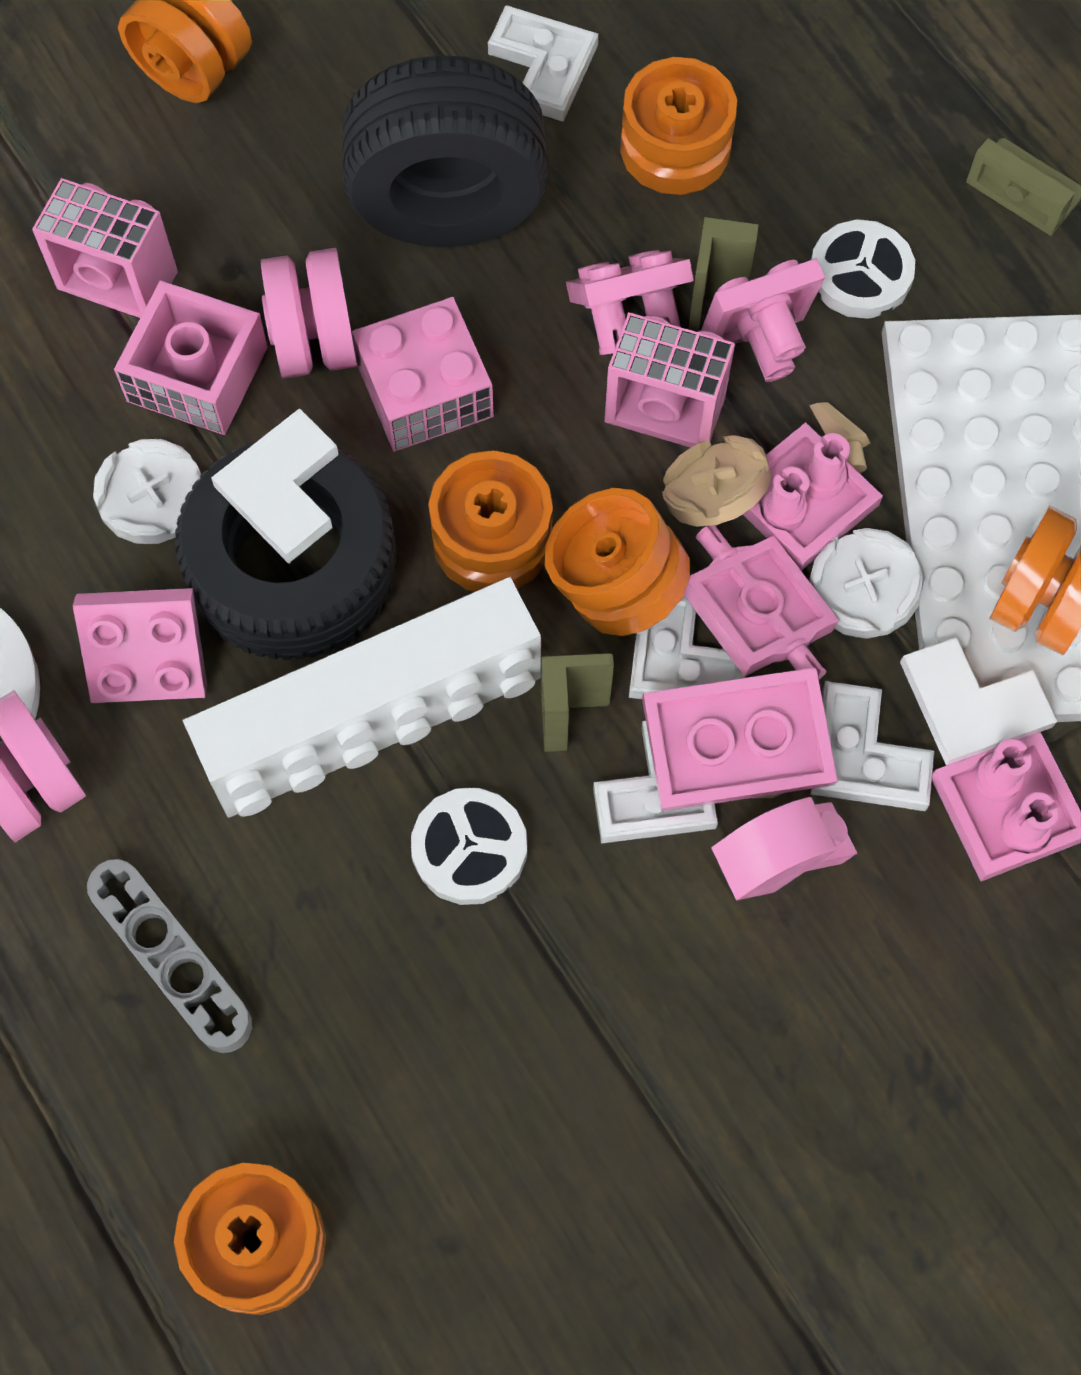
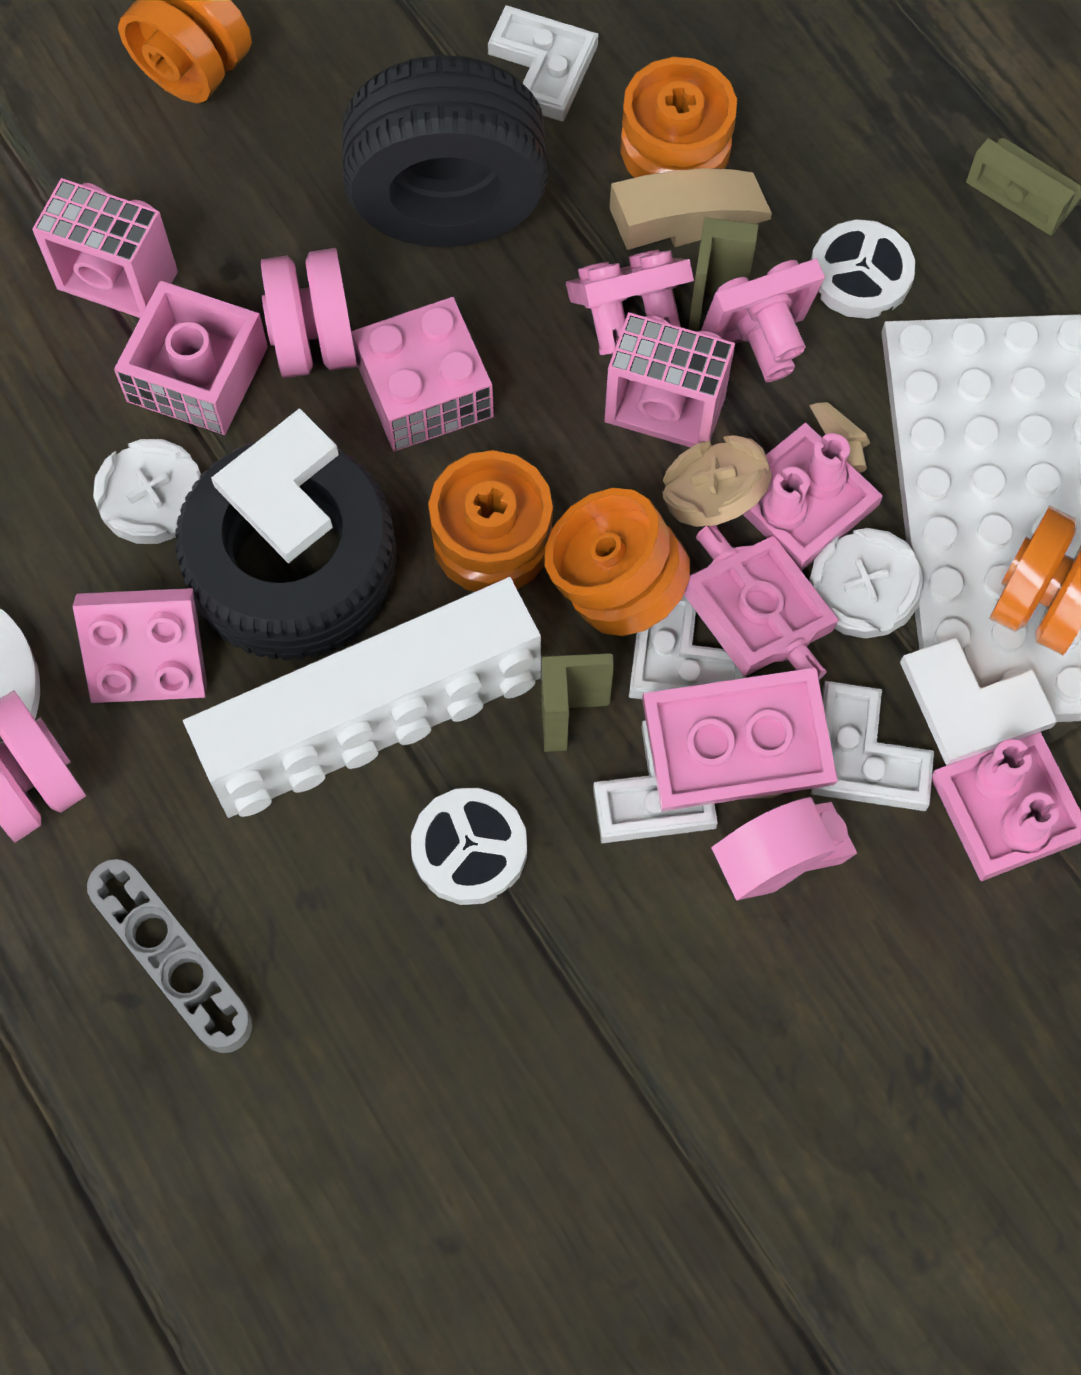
(213, 1234): orange wheel -> none
(678, 200): none -> tan slope

